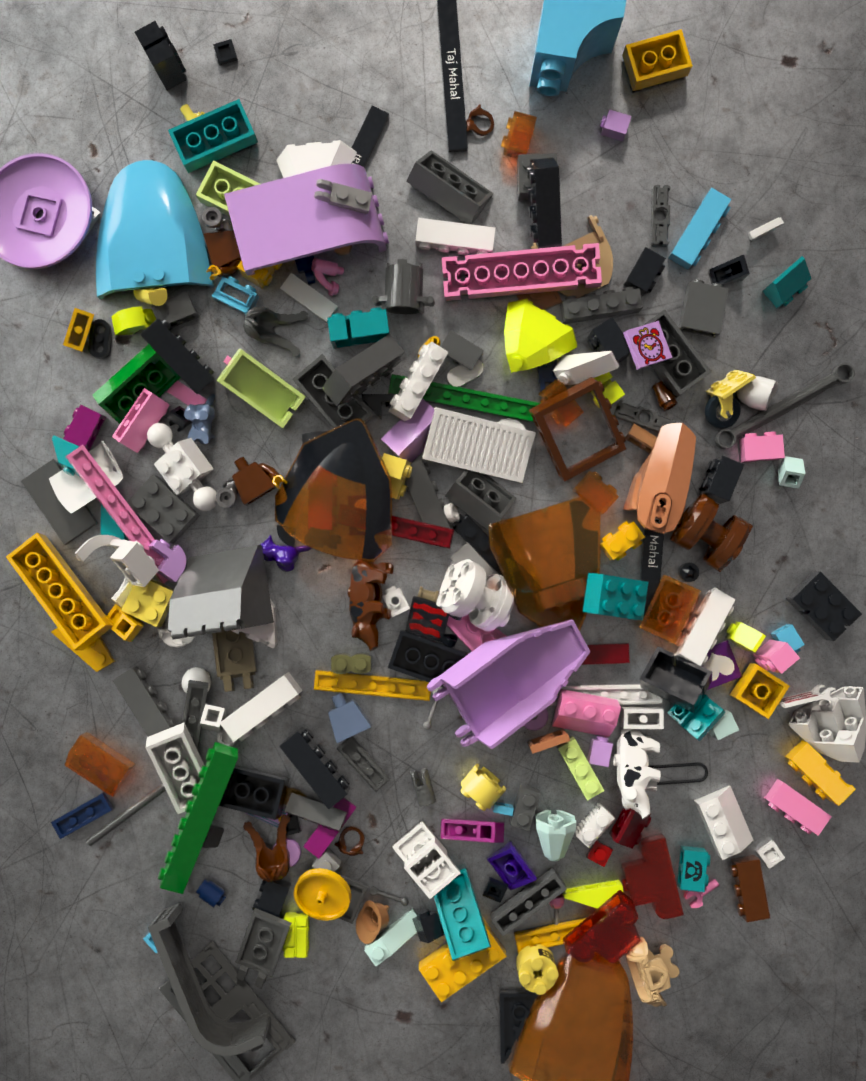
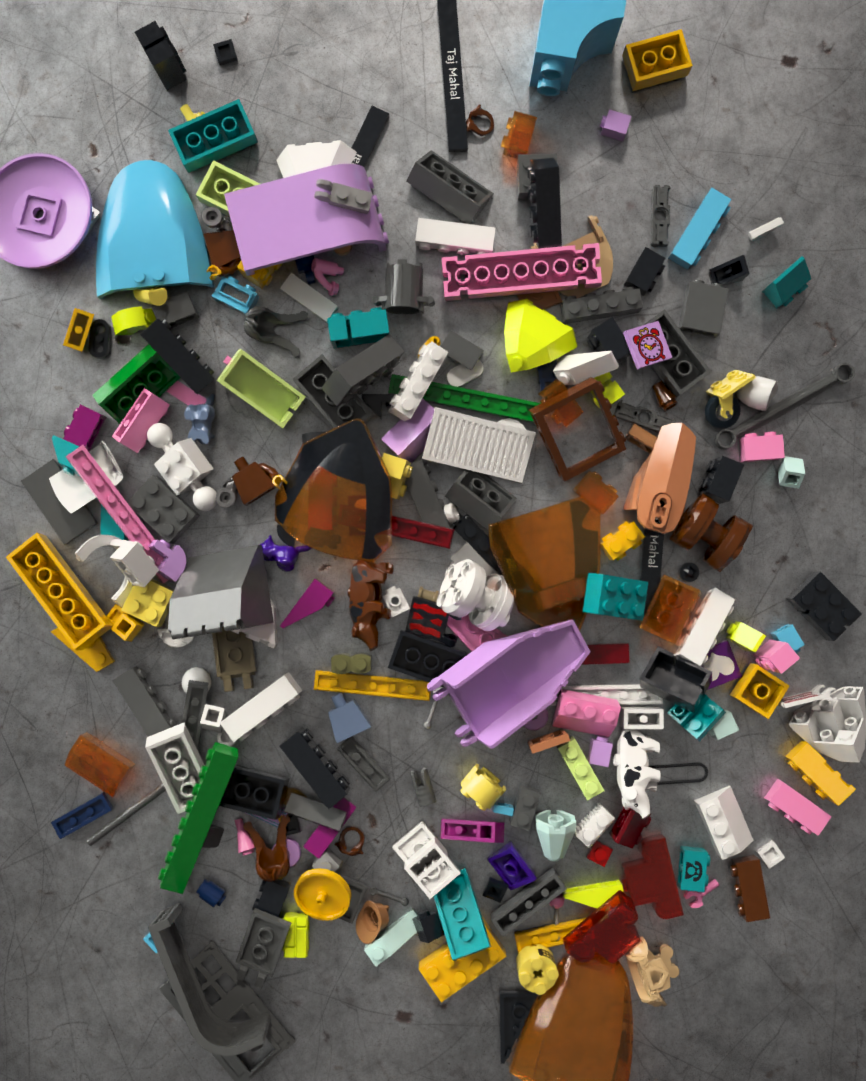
(177, 416): black tile -> none
(245, 843): none -> bright pink cone
(313, 600): none -> magenta slope

